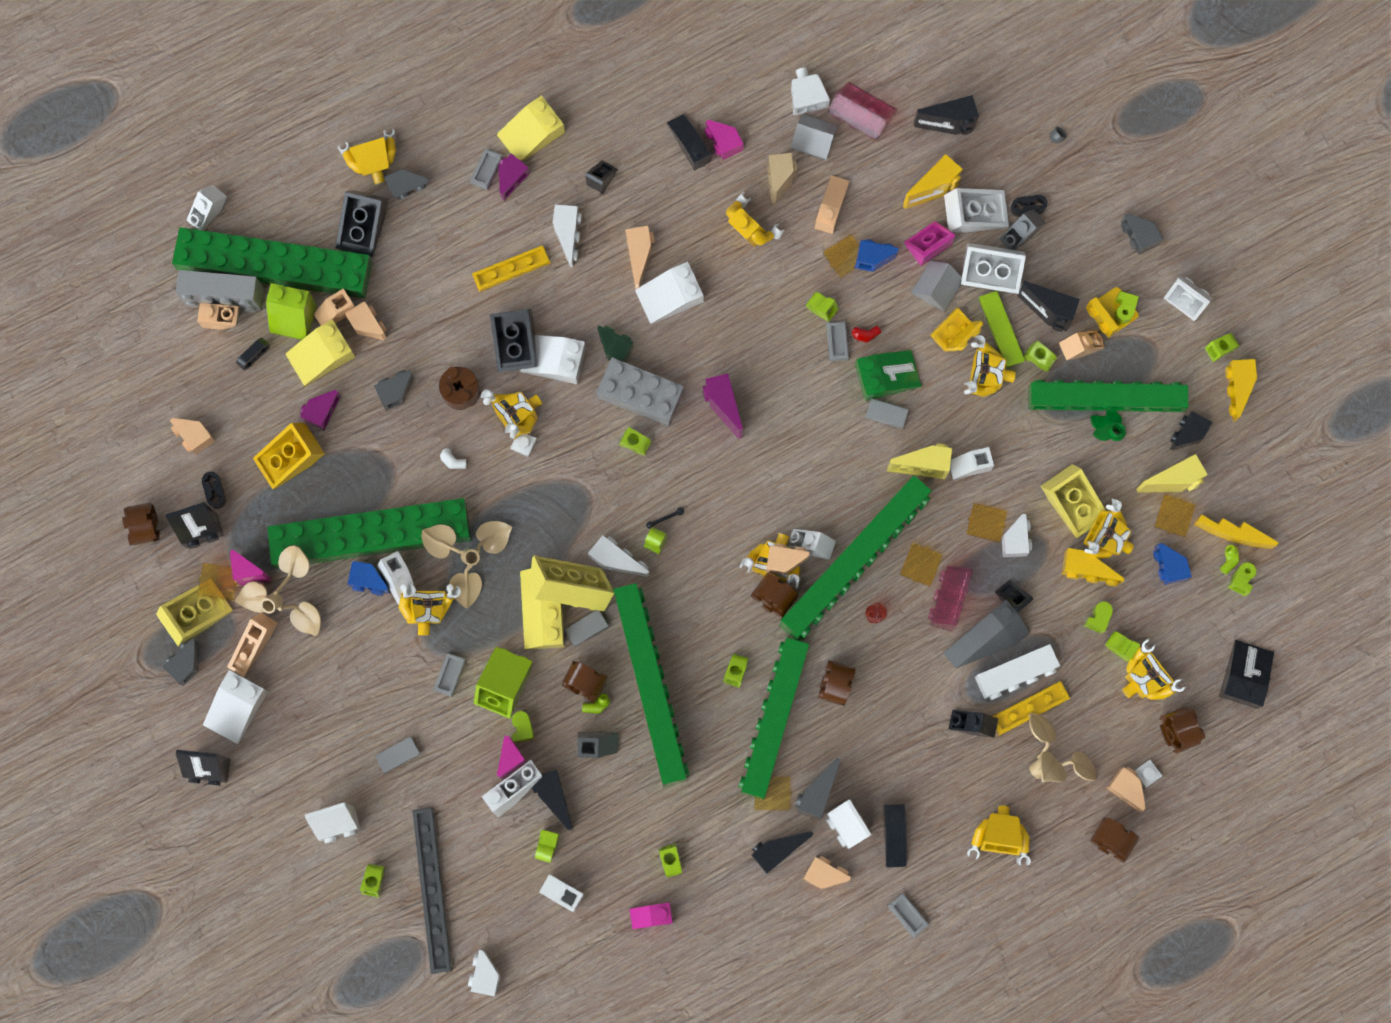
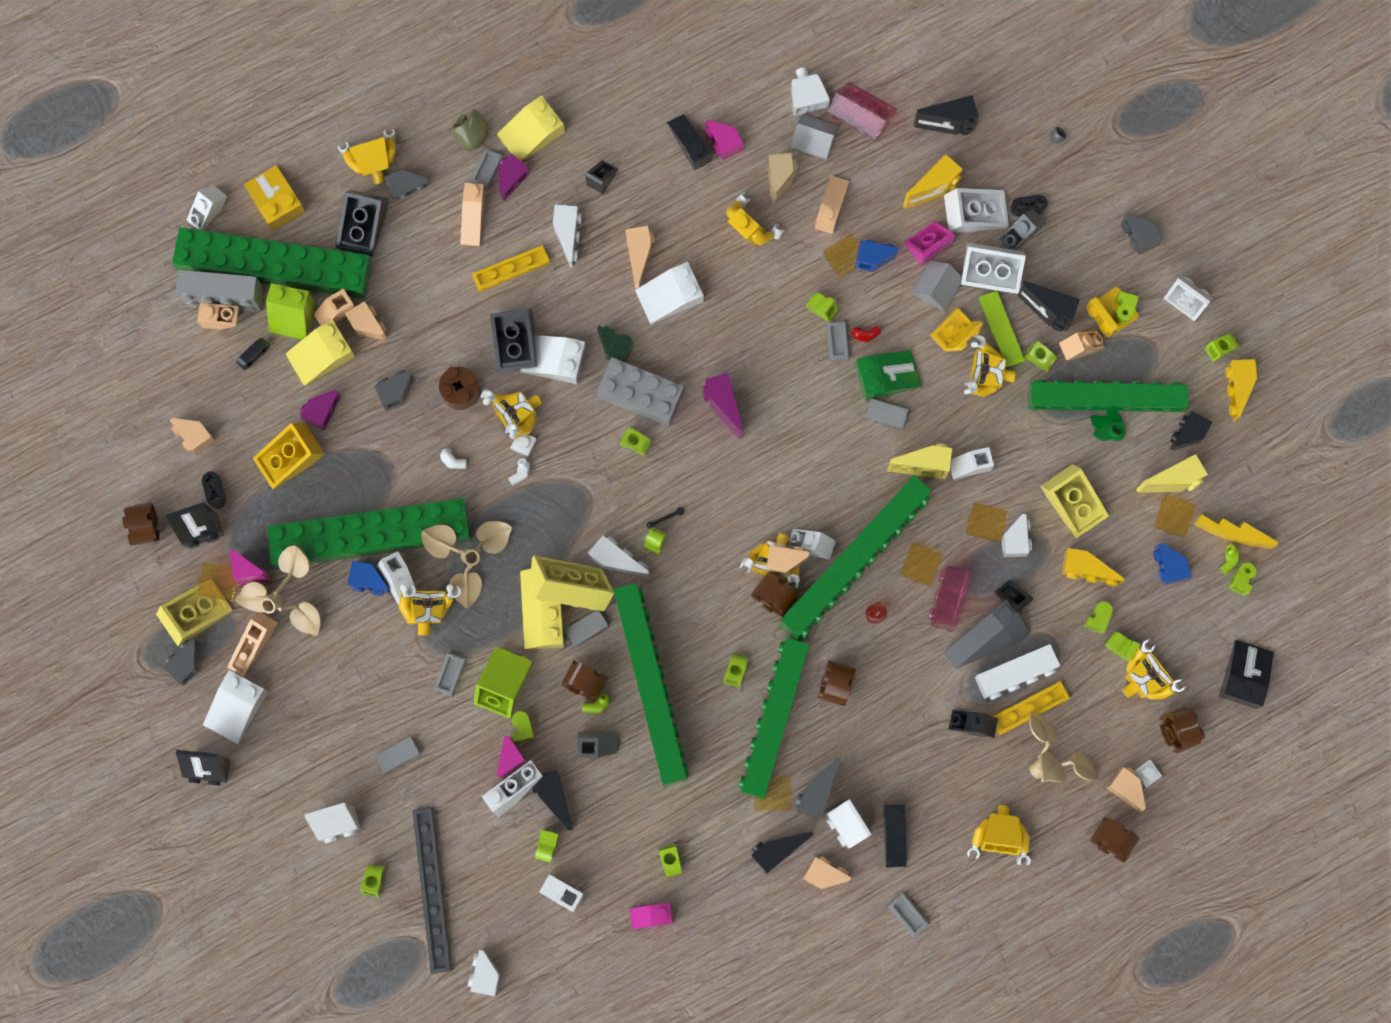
(274, 198): none -> yellow slope
(470, 131): none -> olive piece
(472, 214): none -> light nougat slope
(522, 472): none -> white arm
(1109, 533): torso -> none

